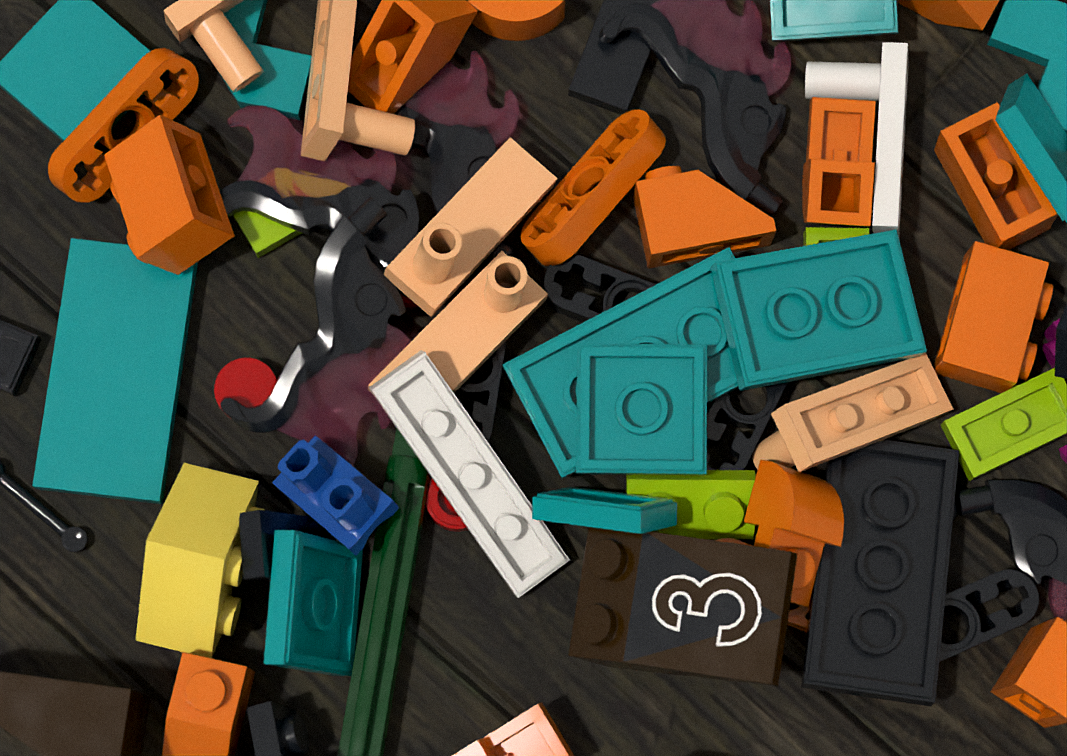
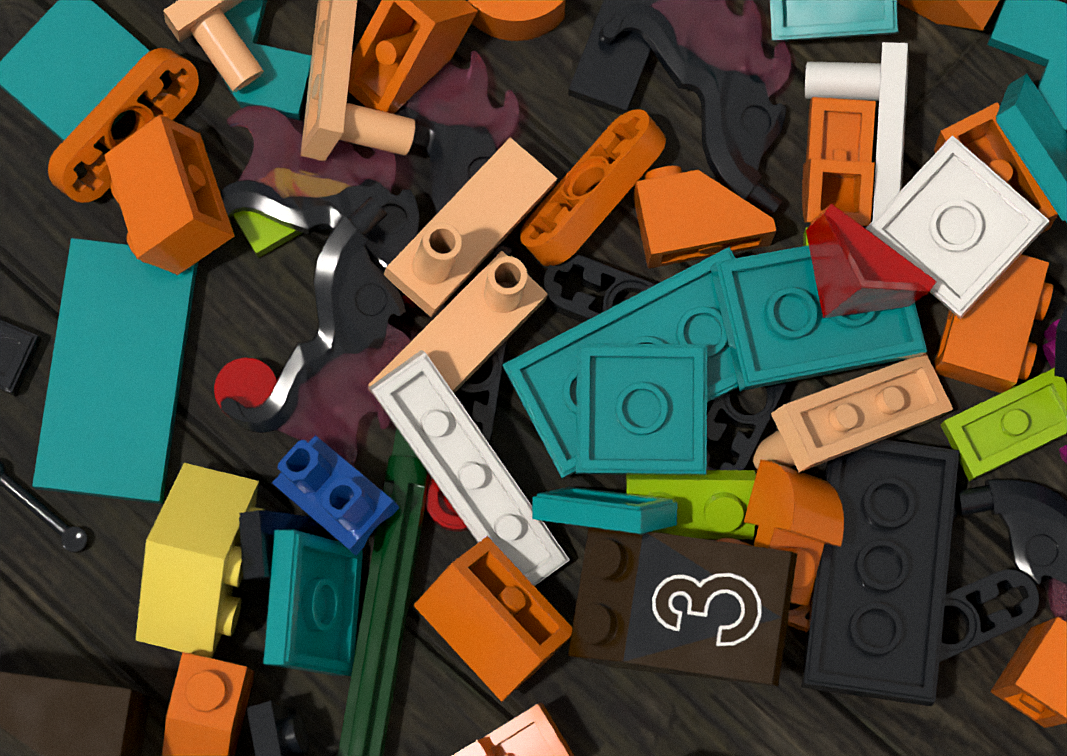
(494, 618): none -> orange brick
(859, 270): none -> red slope
(959, 225): none -> white tile

